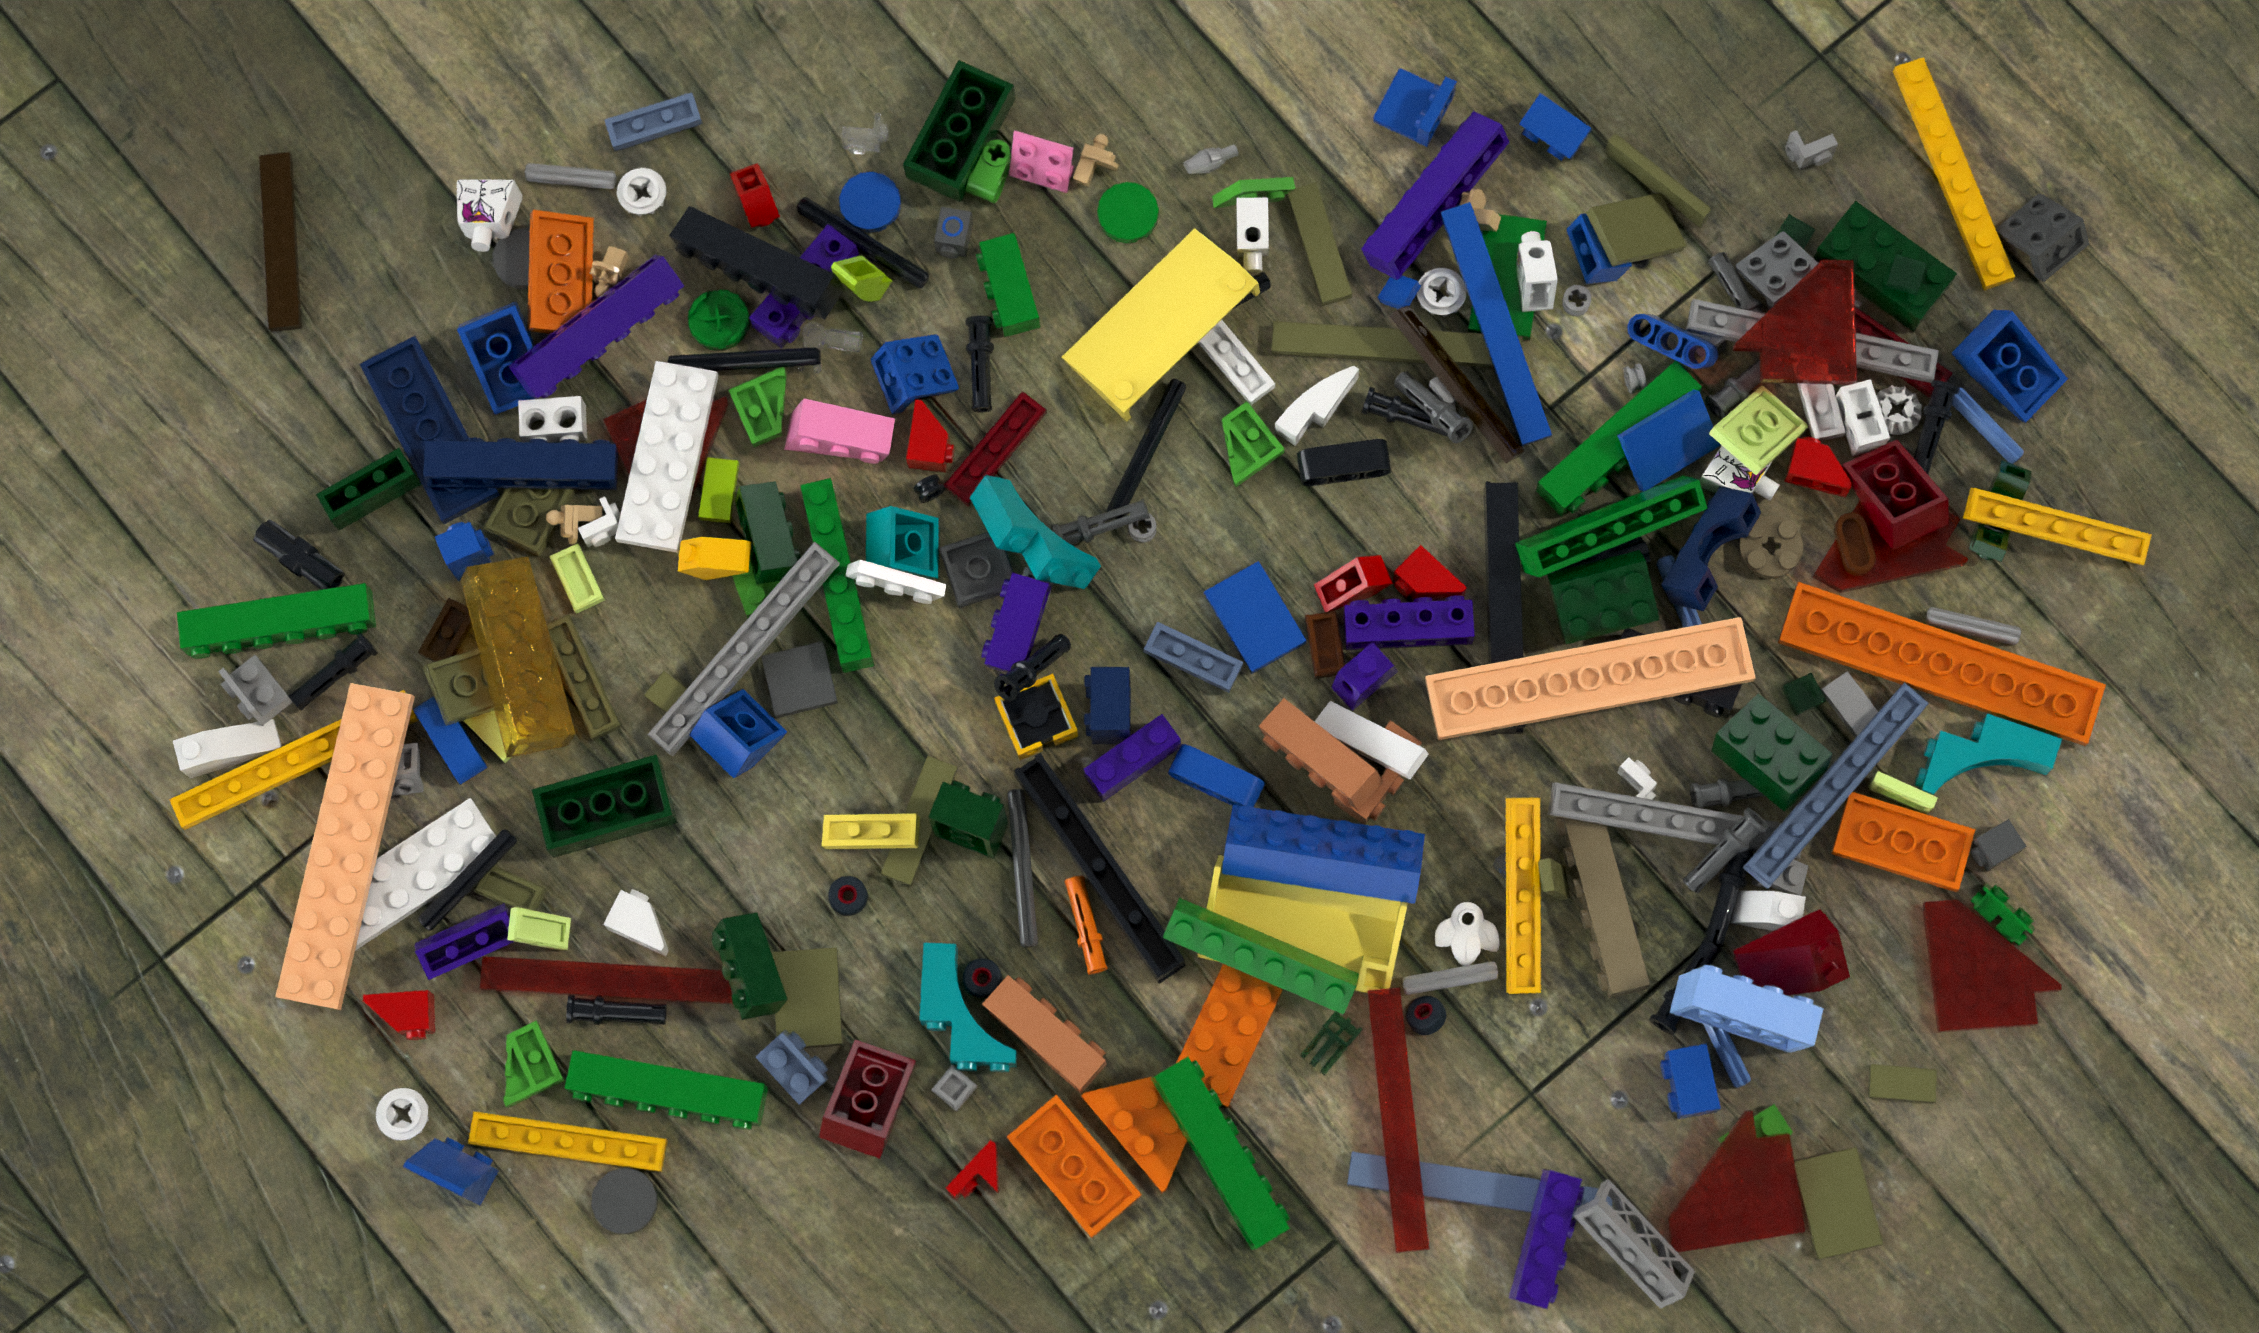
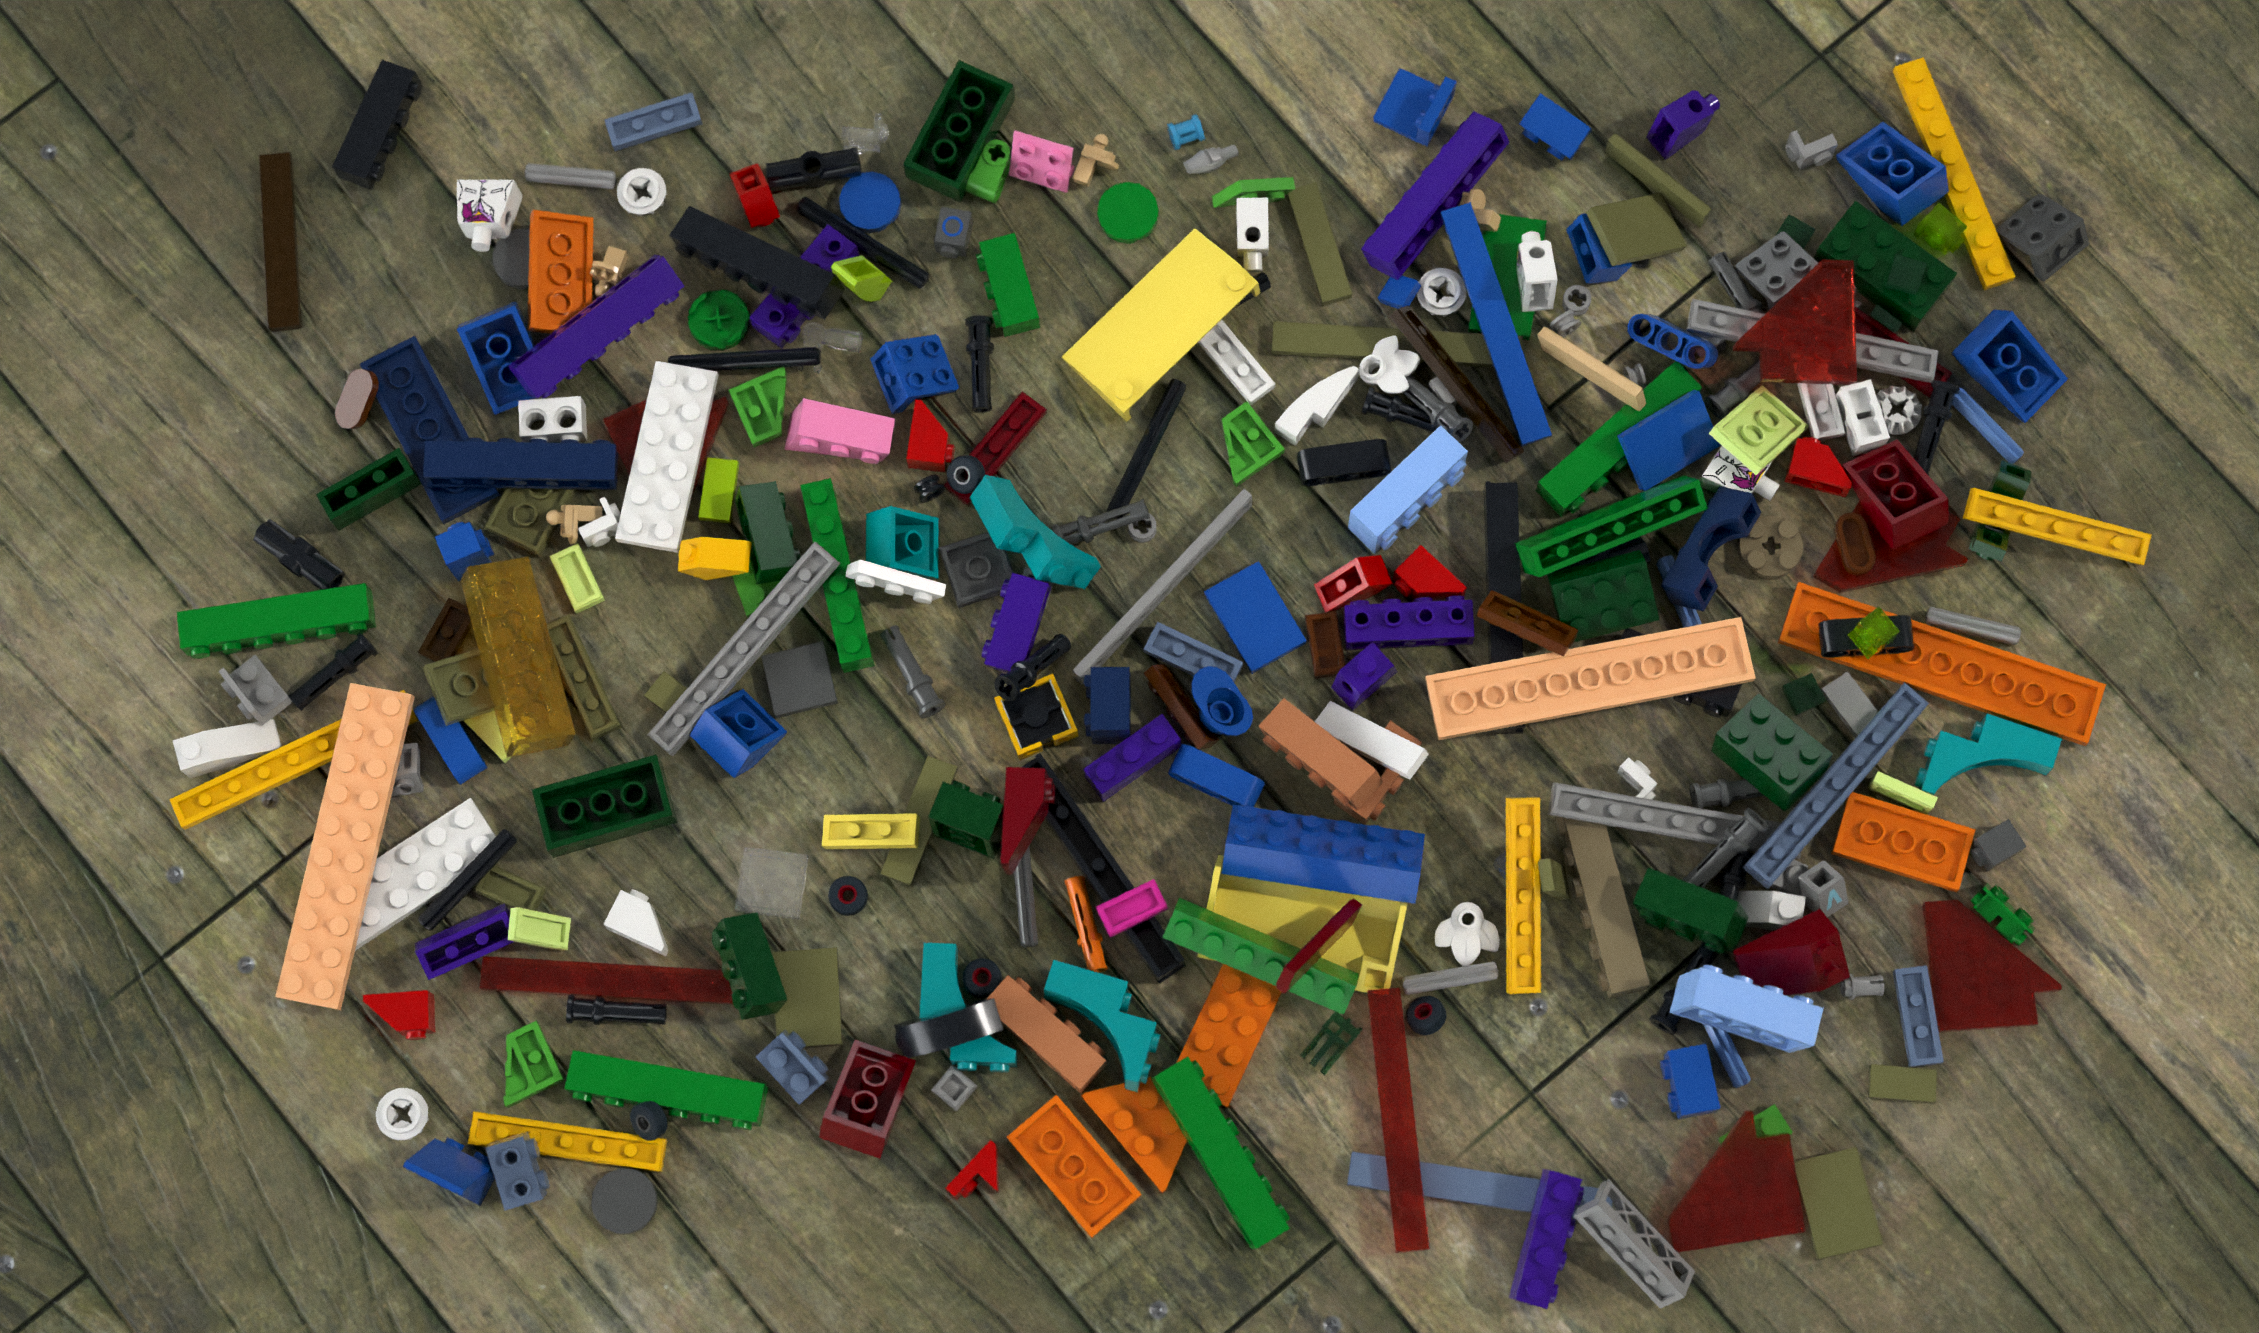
(356, 399): none -> tile
(377, 125): none -> black brick
(517, 1170): none -> sand blue brick
(648, 1120): none -> black wheel
(771, 883): none -> clear tile
(832, 165): none -> black piece
(918, 684): none -> dark grey pin
(948, 1028): none -> black arch
(955, 474): none -> black wheel
(1025, 808): none -> dark red slope
(1101, 1001): none -> teal arch
(1131, 908): none -> dark pink tile
(1164, 585): none -> light grey tile
(1179, 706): none -> reddish brown plate
(1185, 132): none -> dark azure bush
(1220, 702): none -> blue piece
(1318, 945): none -> dark red tile
(1393, 366): none -> white plate
(1408, 490): none -> light blue brick
(1527, 623): none -> reddish brown plate
(1565, 323): none -> light grey bush
(1592, 368): none -> tan tile
(1682, 122): none -> dark purple torso
(1690, 911): none -> dark green brick
(1823, 888): none -> light grey brick
(1837, 643): none -> black beam
(1862, 986): none -> light grey pin
(1873, 633): none -> clear neon green brick
(1886, 319): none -> clear green tile
(1894, 173): none -> blue slope
(1918, 1016): none -> sand blue plate
(1941, 230): none -> clear neon green brick

